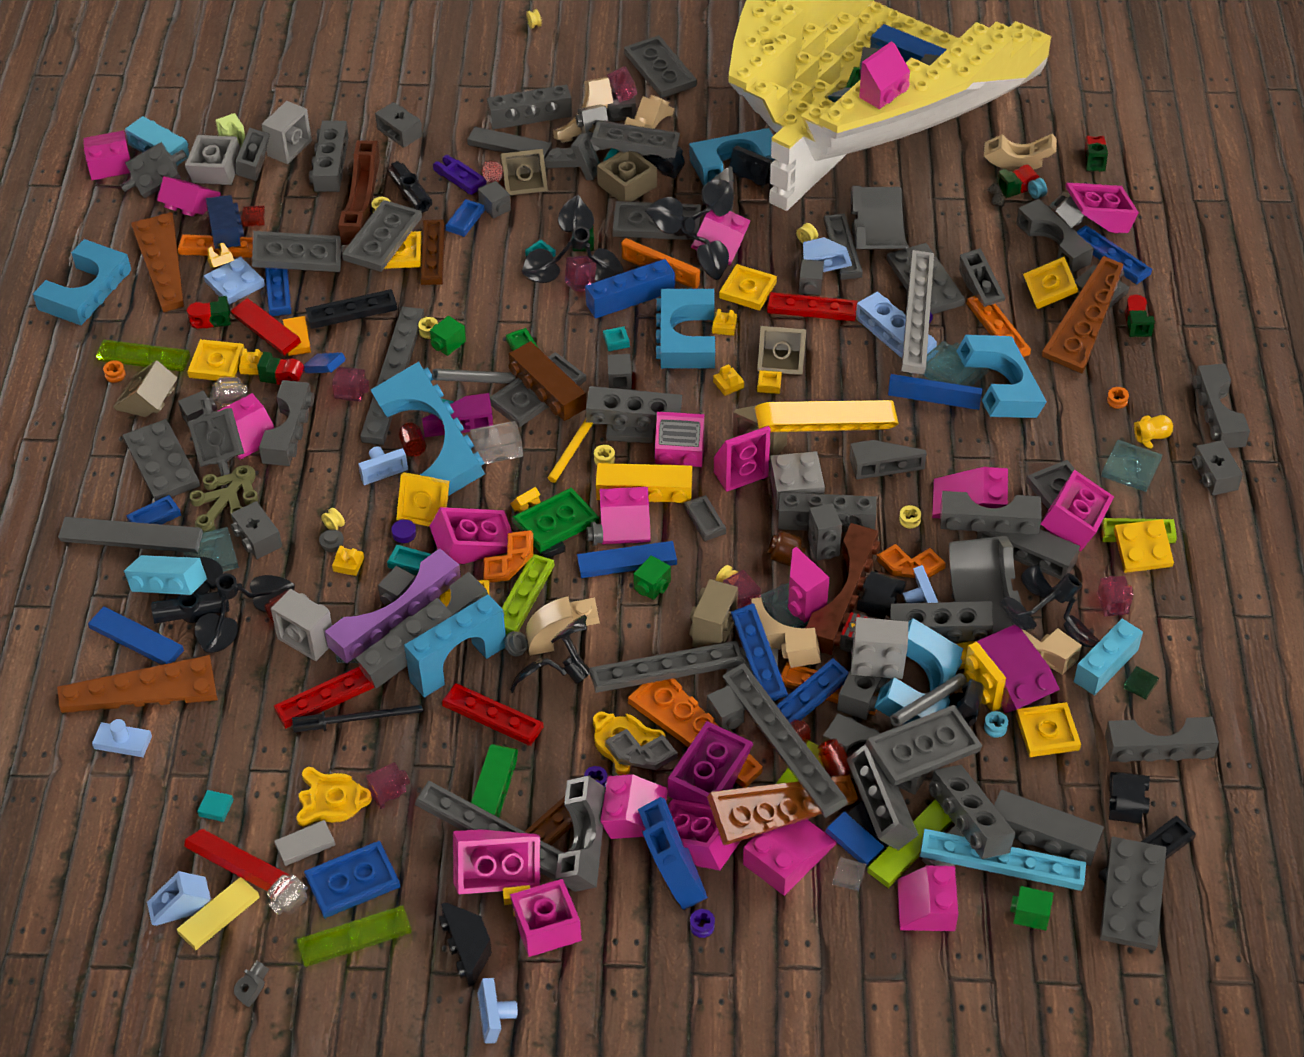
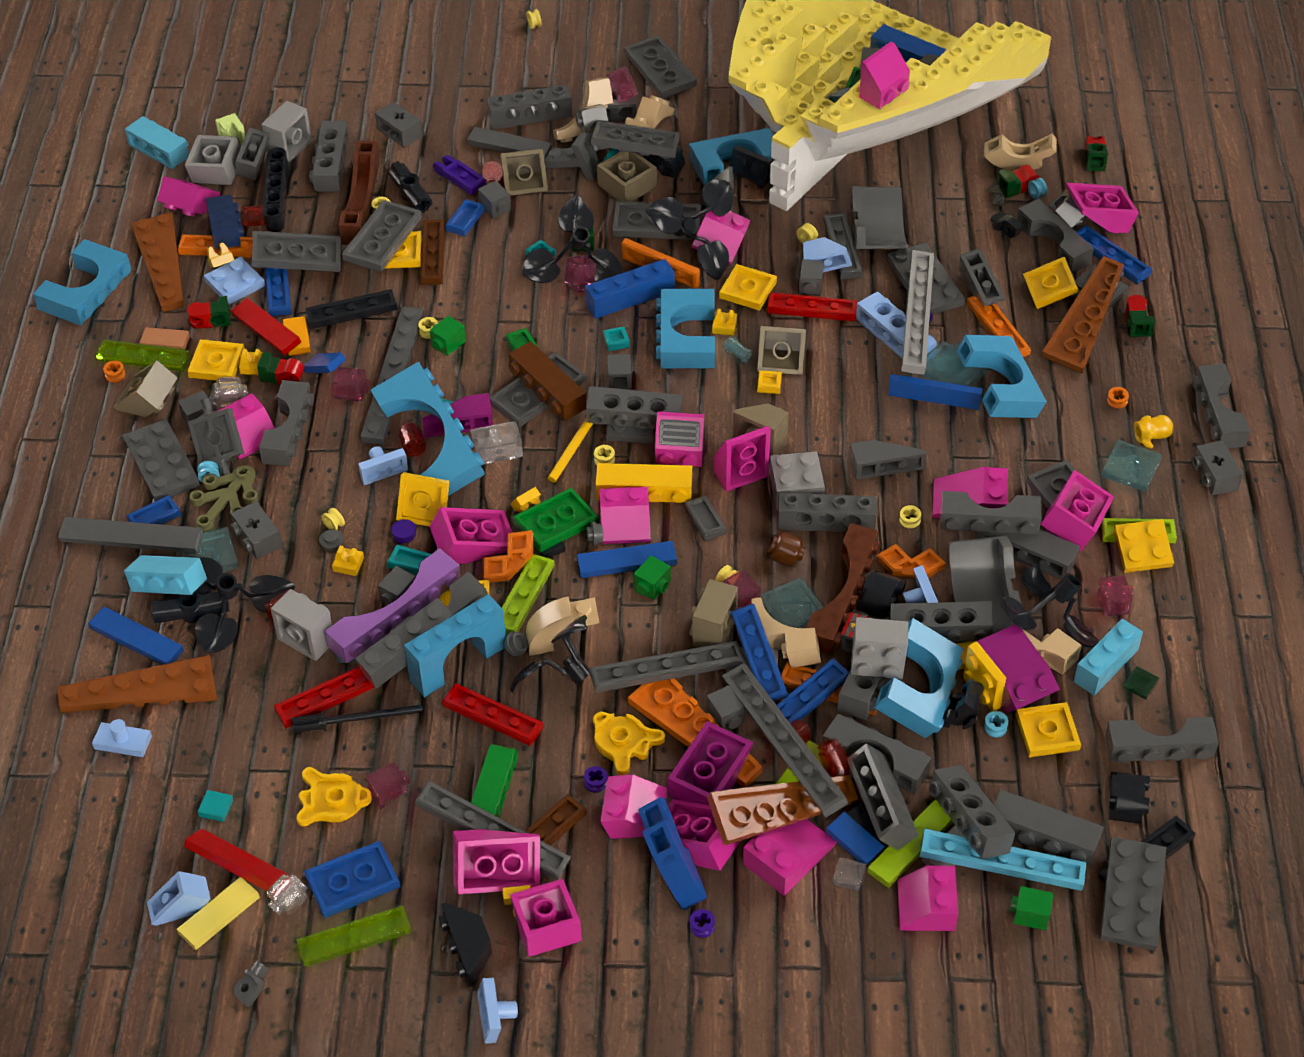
(107, 155): dark pink slope -> none
(150, 168): dark grey plate -> none
(165, 338): none -> nougat tile
(205, 467): none -> medium azure bush
(276, 189): none -> black beam
(304, 843): light grey tile -> none
(472, 376): dark grey piece -> none
(581, 863): dark grey arch -> none
(650, 756): flat silver tile -> none
(728, 380): yellow tile -> none
(733, 346): none -> clear light blue pin
(807, 586): dark pink slope -> none
(824, 531): dark grey brick -> none
(826, 415): yellow beam -> none
(923, 745): dark grey plate -> none
(928, 700): dark grey piece -> none
(1006, 223): none -> black piece

